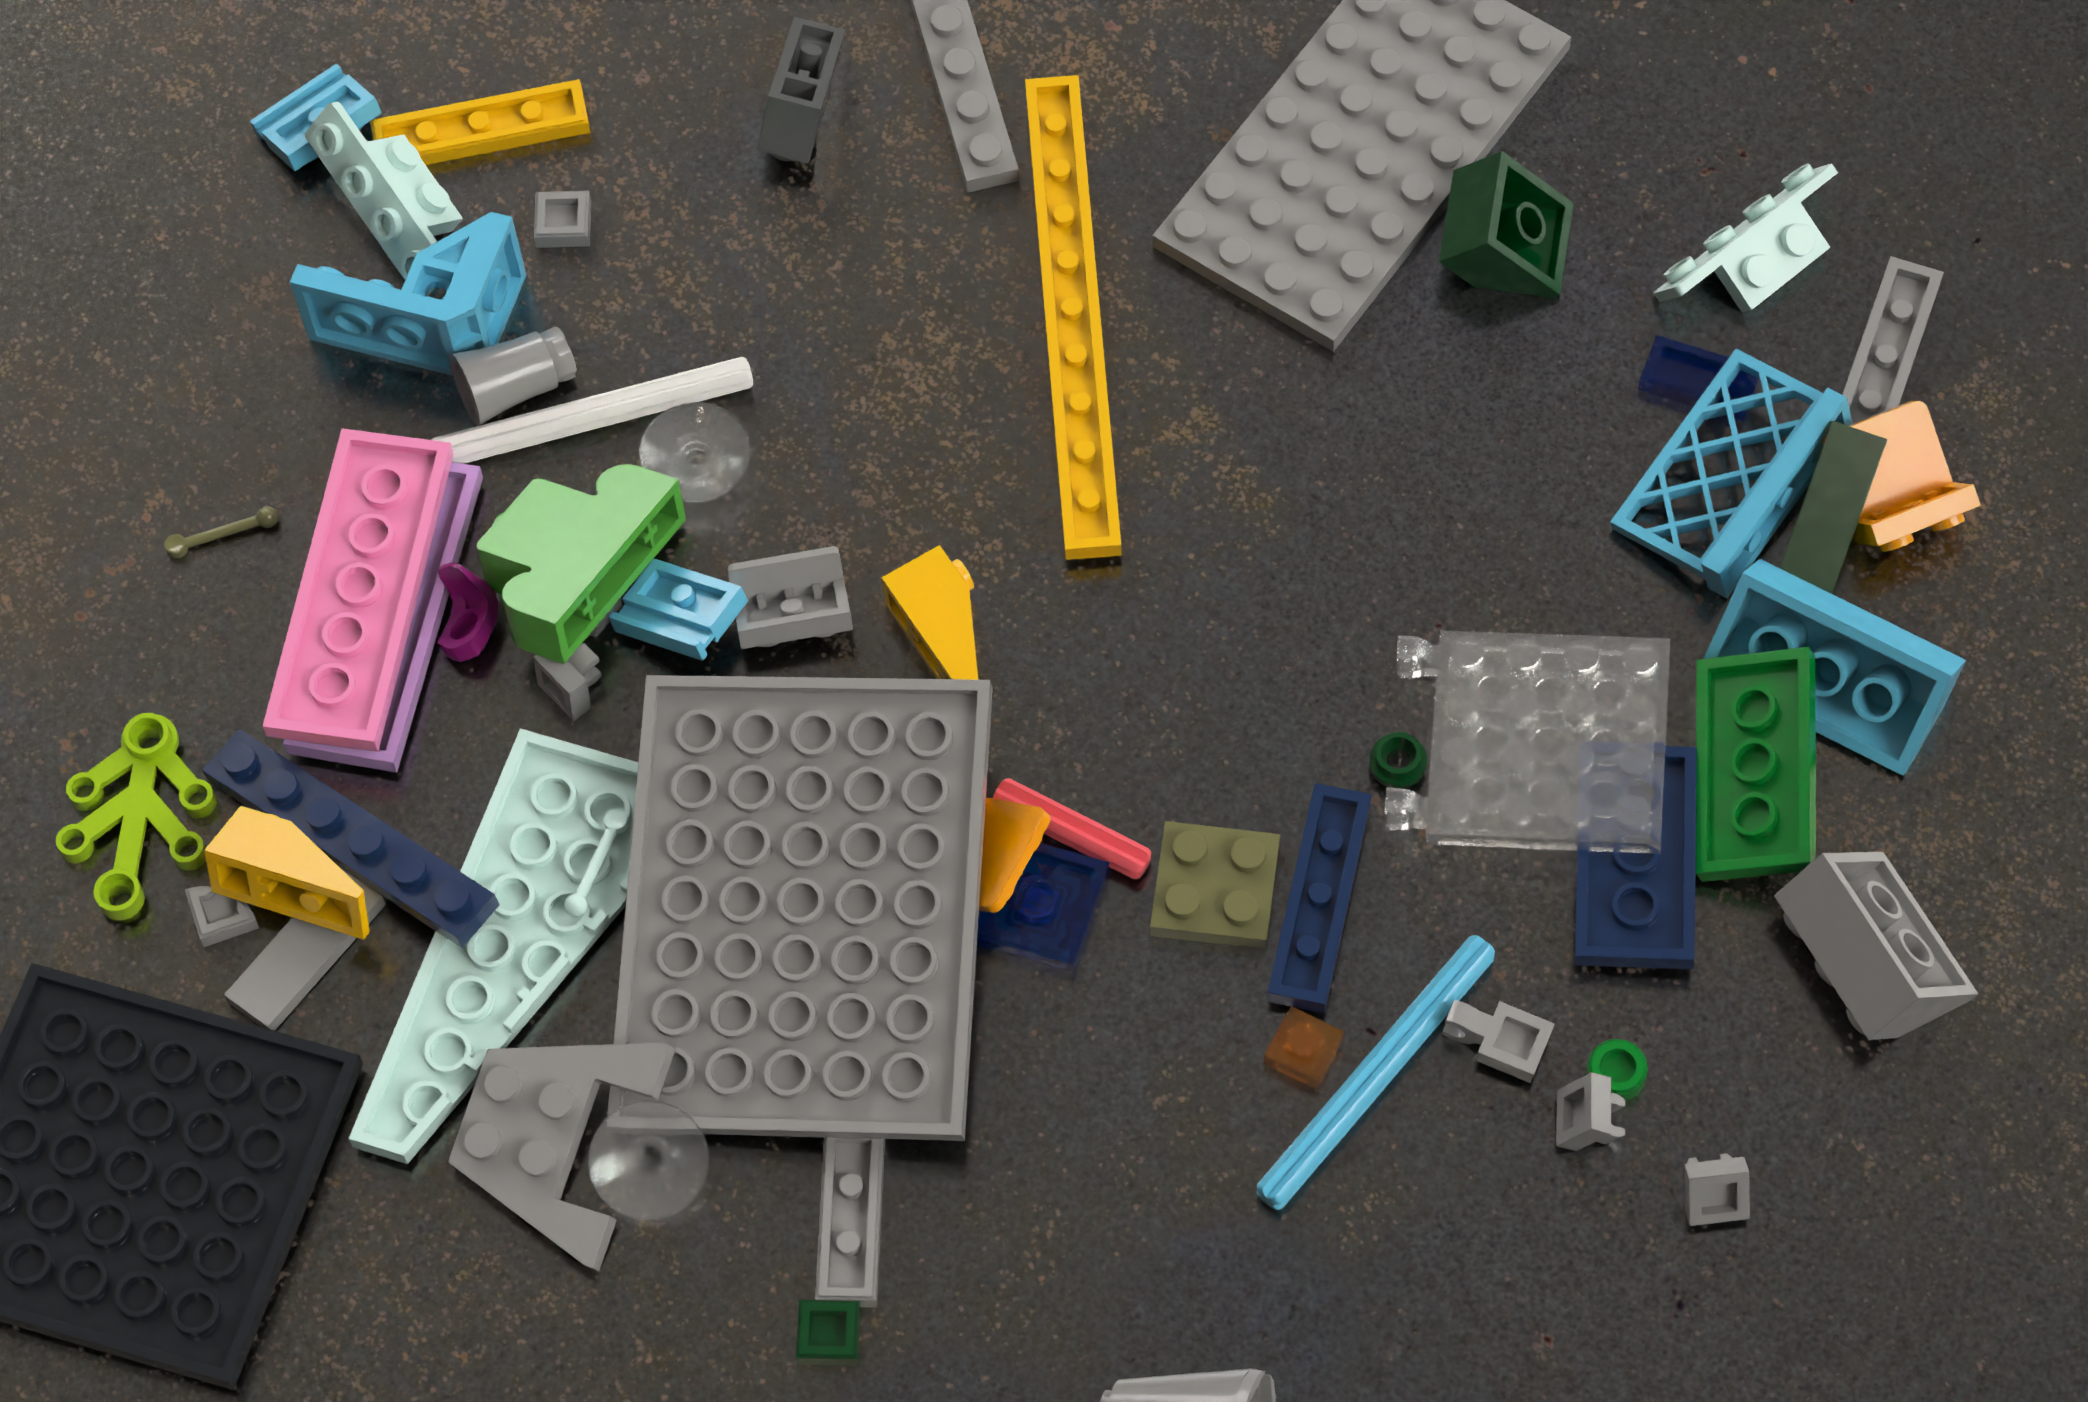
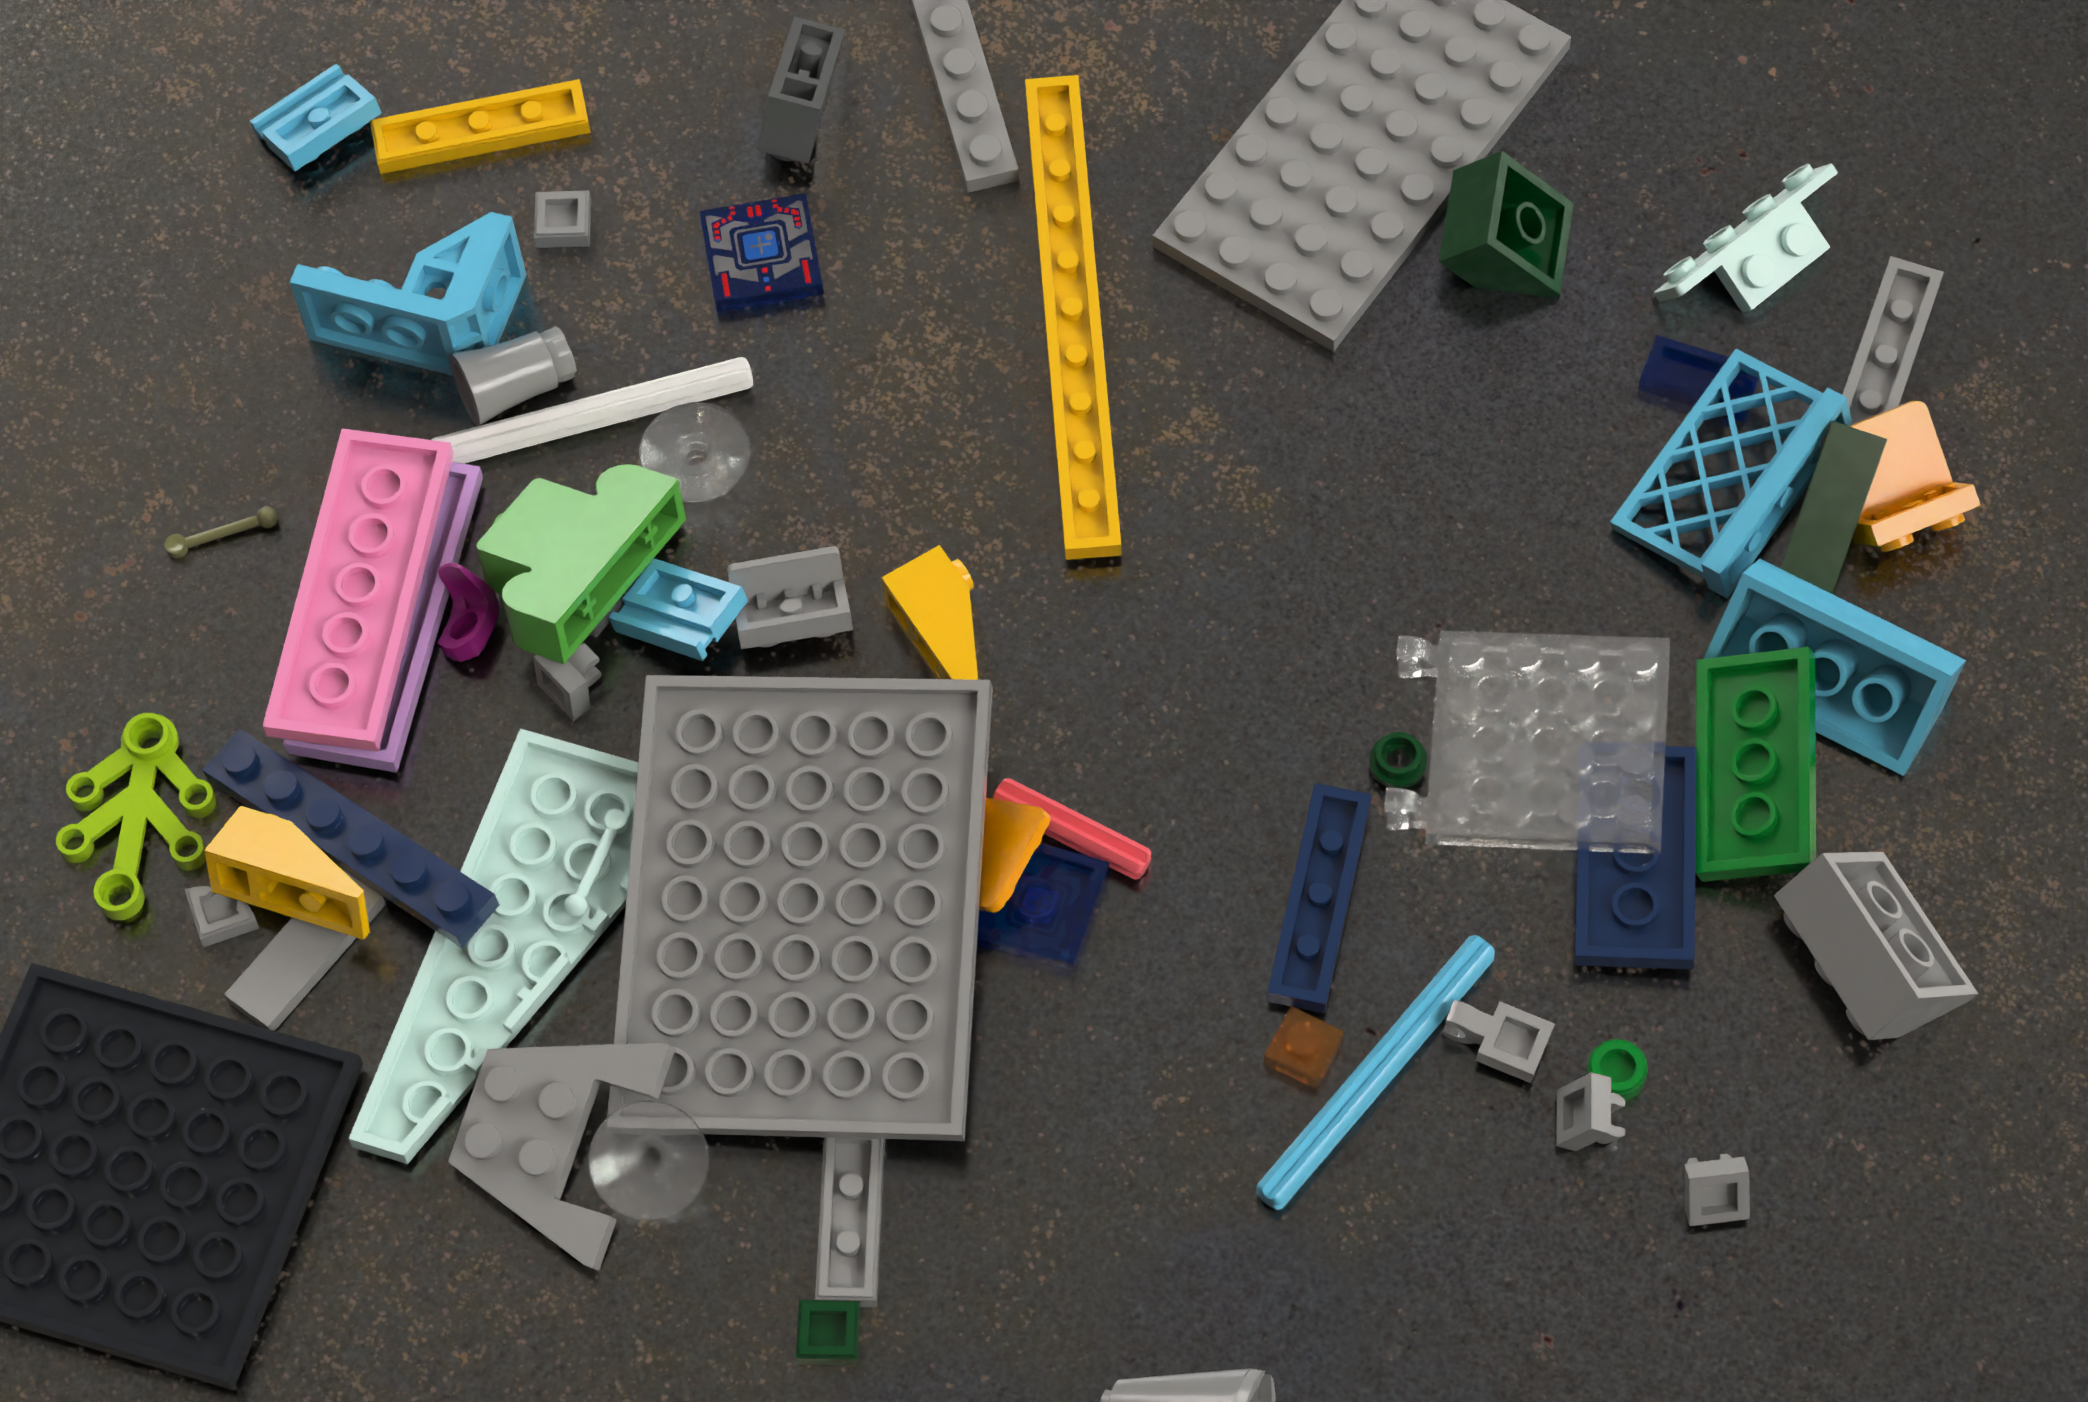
(385, 186): light aqua bracket -> none
(761, 252): none -> clear blue tile
(1215, 885): olive plate -> none

